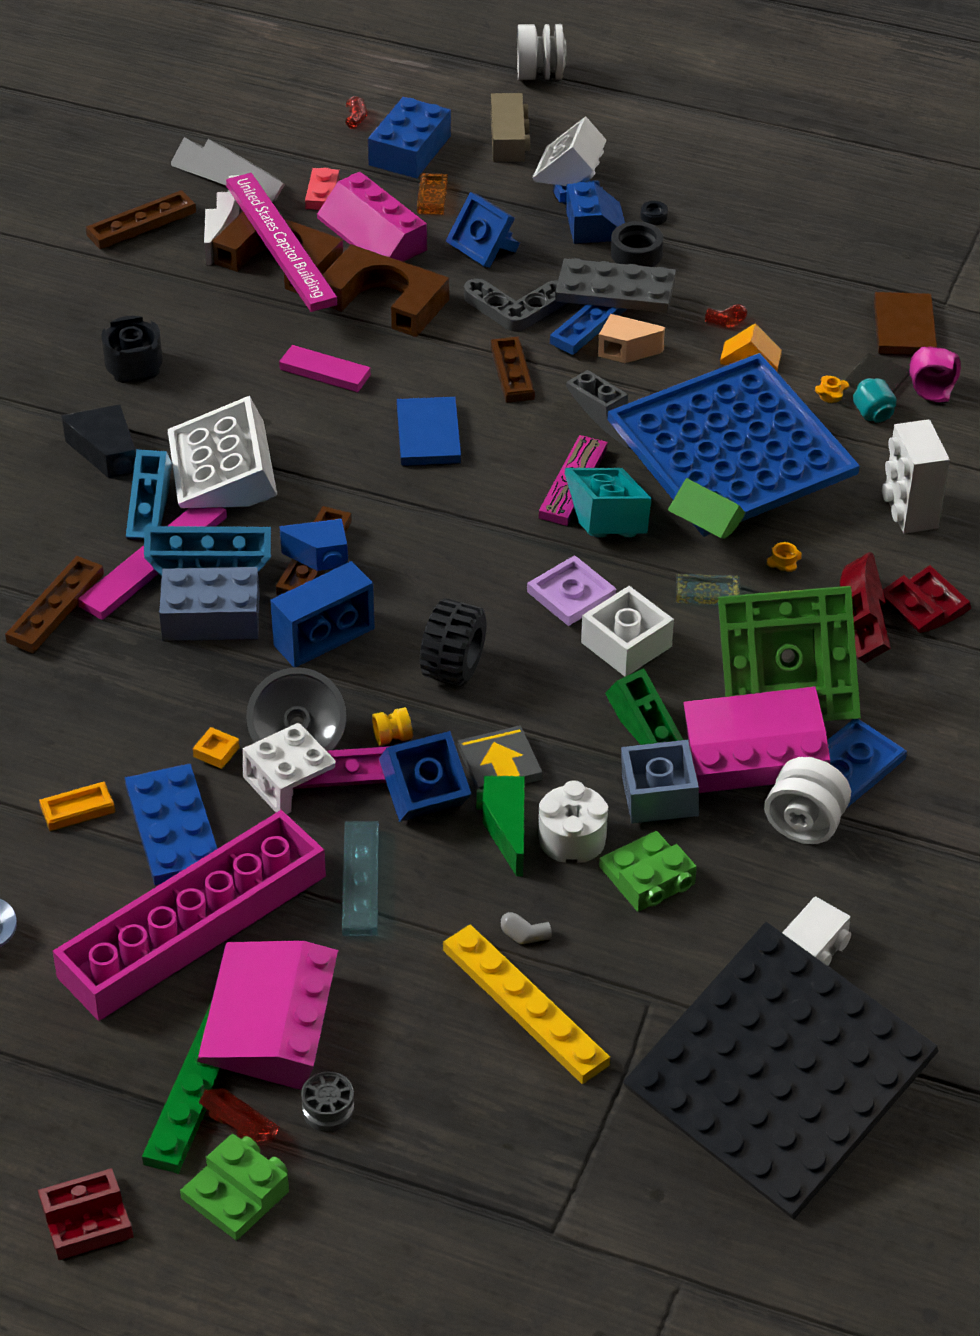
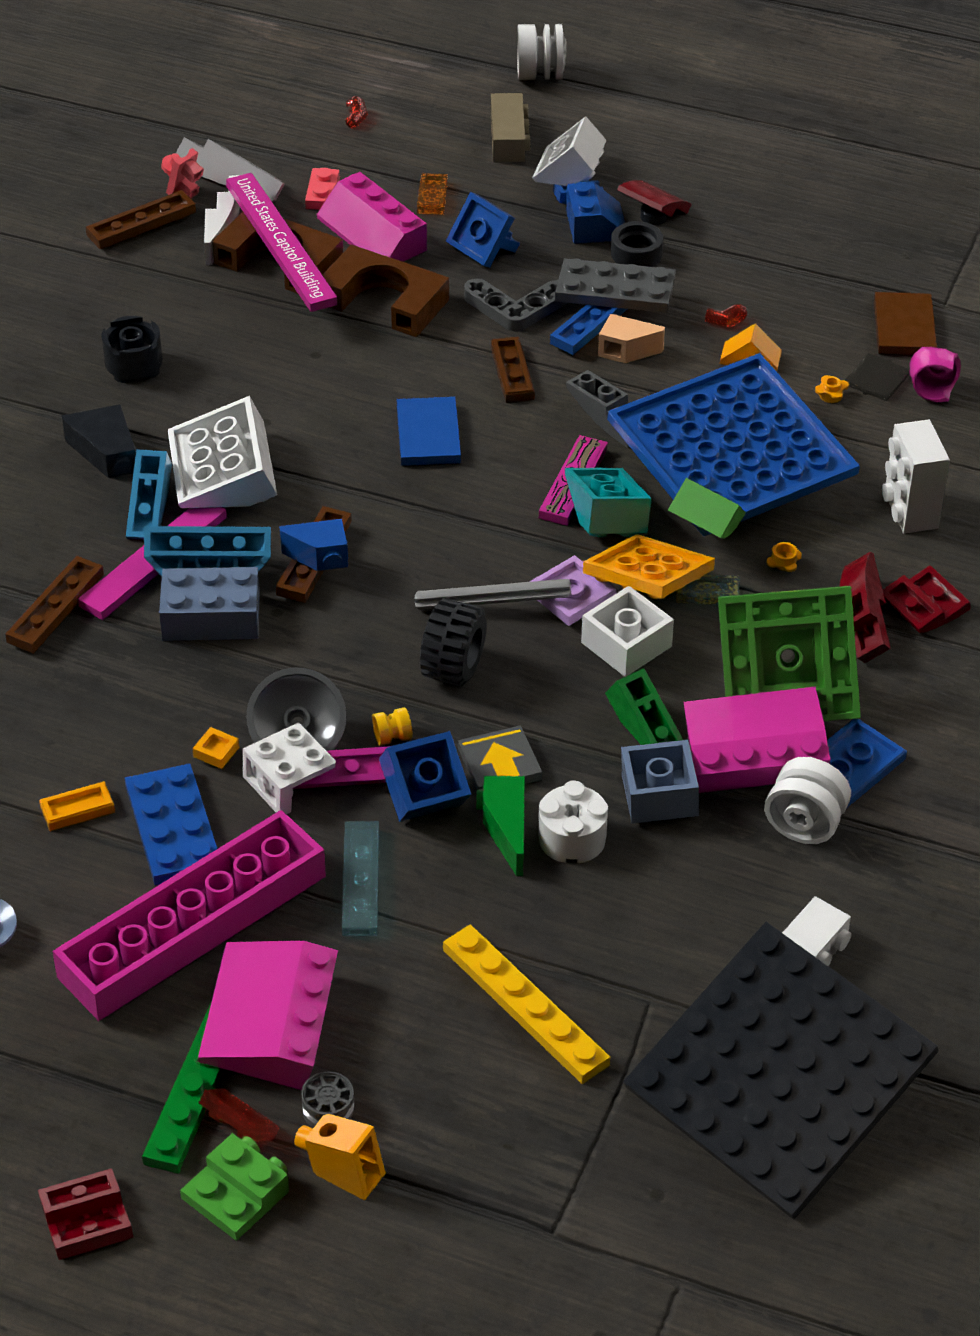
(183, 173): none -> coral hips
(322, 614): blue brick -> none
(325, 368): dark pink tile -> none
(343, 1153): none -> light orange torso
(409, 137): blue brick -> none
(496, 593): none -> light grey axle
(522, 931): light grey arm -> none
(648, 566): none -> light orange plate
(649, 870): bright green plate -> none
(654, 197): none -> dark red slope
(875, 400): teal head -> none

